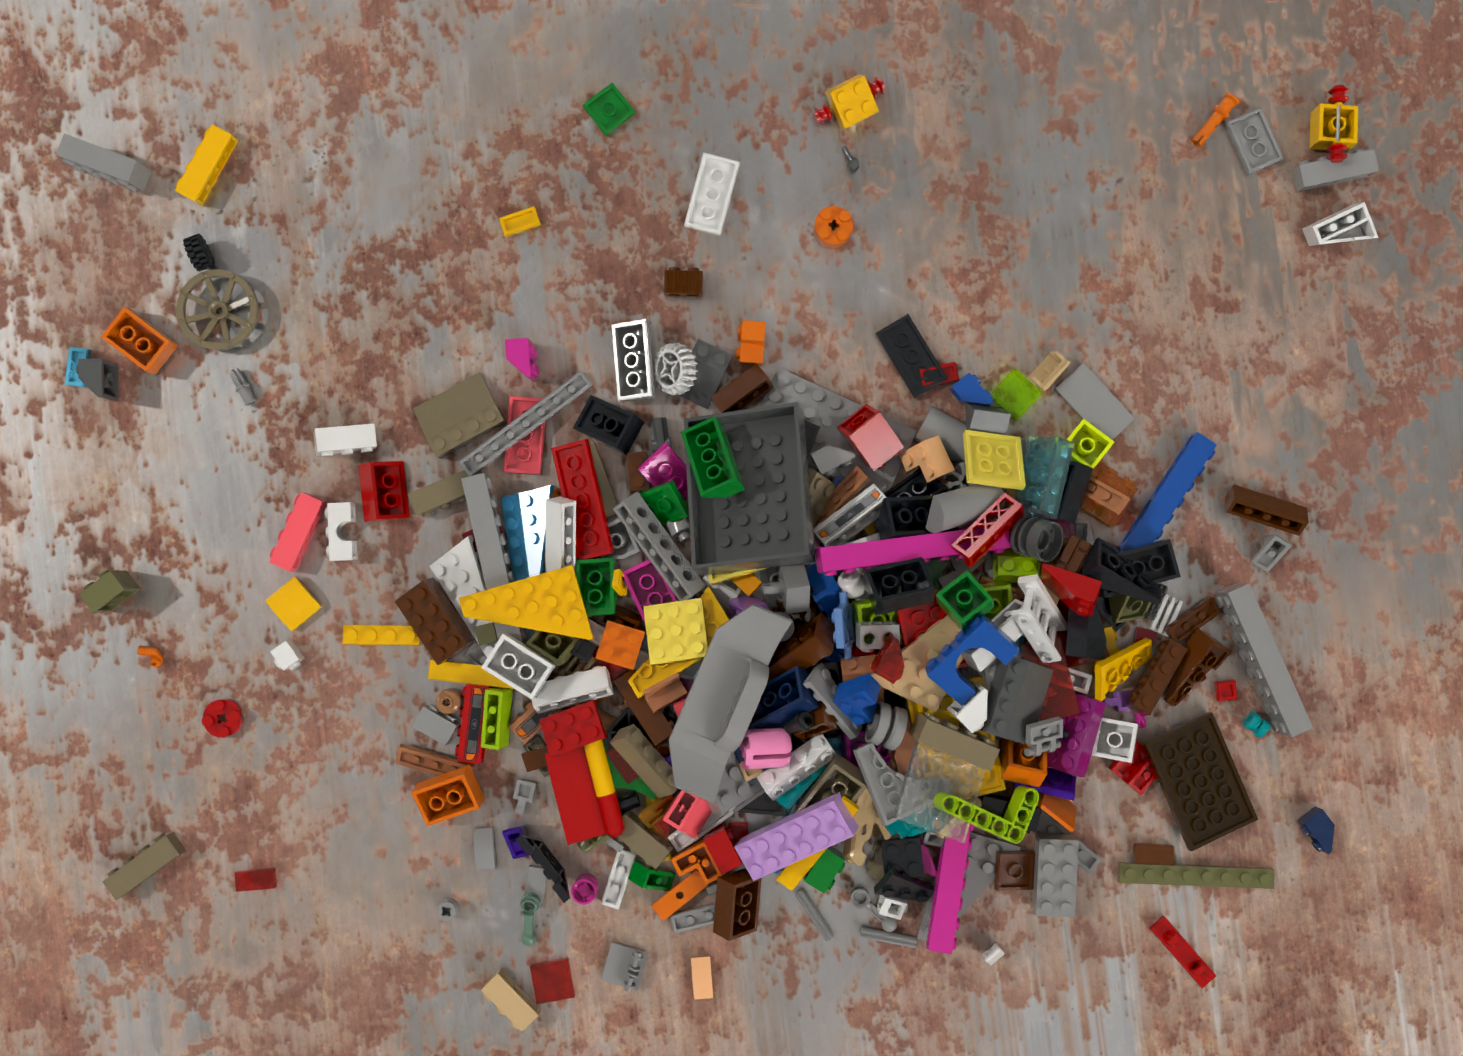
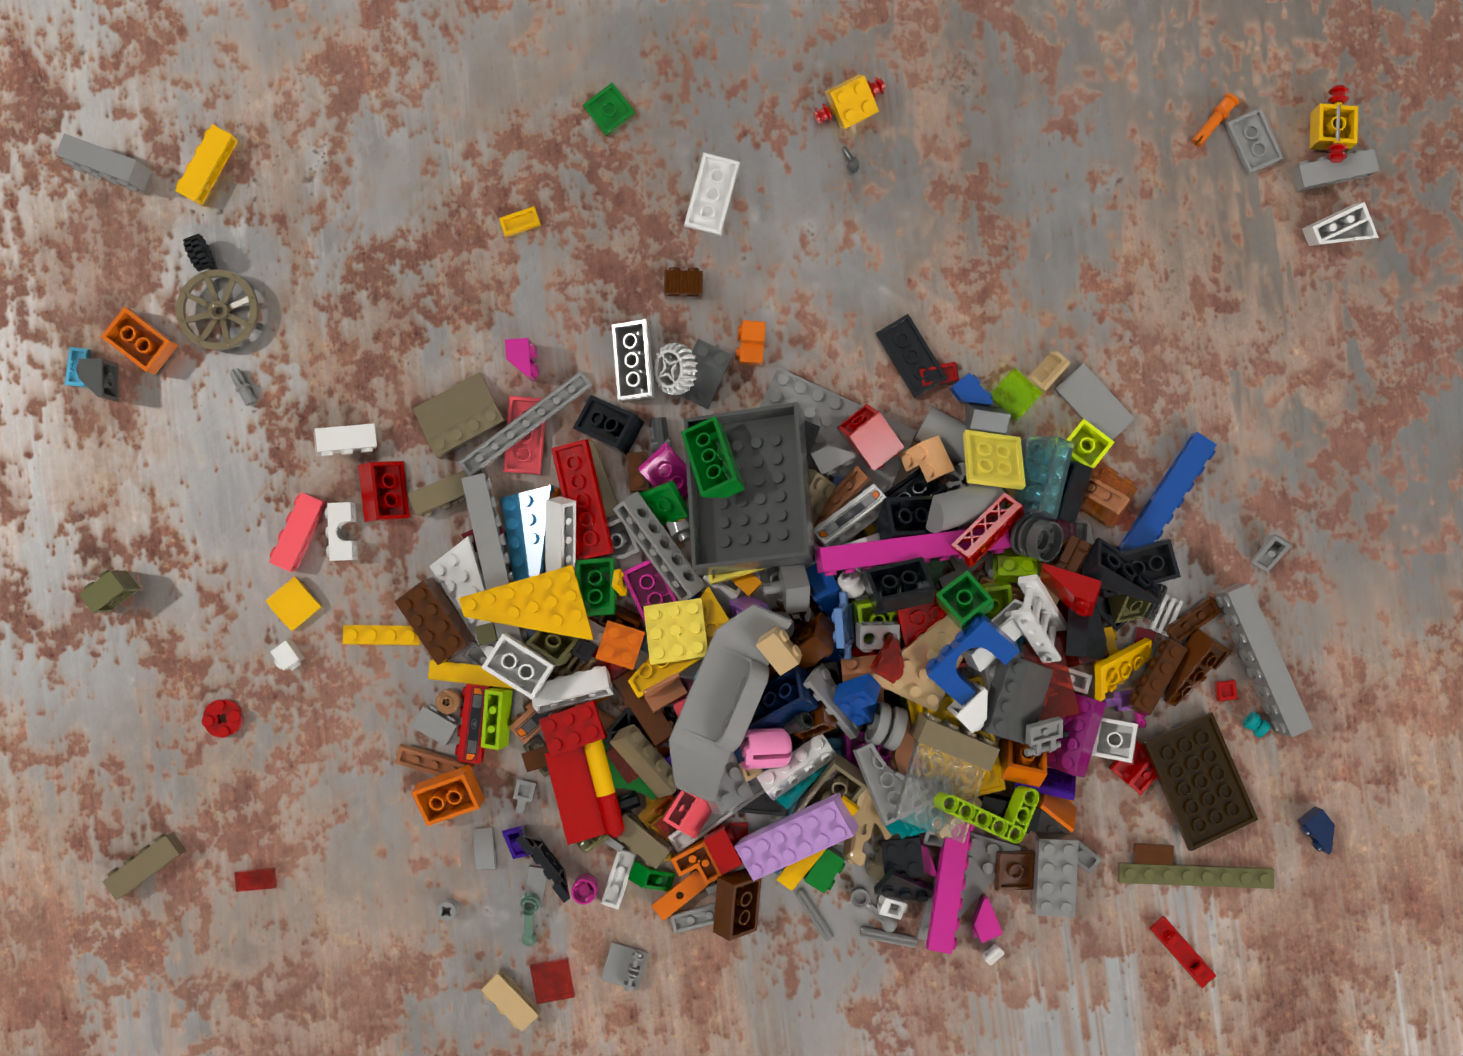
(154, 654): orange arm -> none
(702, 978): light nougat slope -> none
(743, 390): reddish brown brick -> none
(779, 650): none -> tan brick
(822, 227): orange brick -> none
(985, 921): none -> dark pink slope
(1266, 510): reddish brown brick -> none

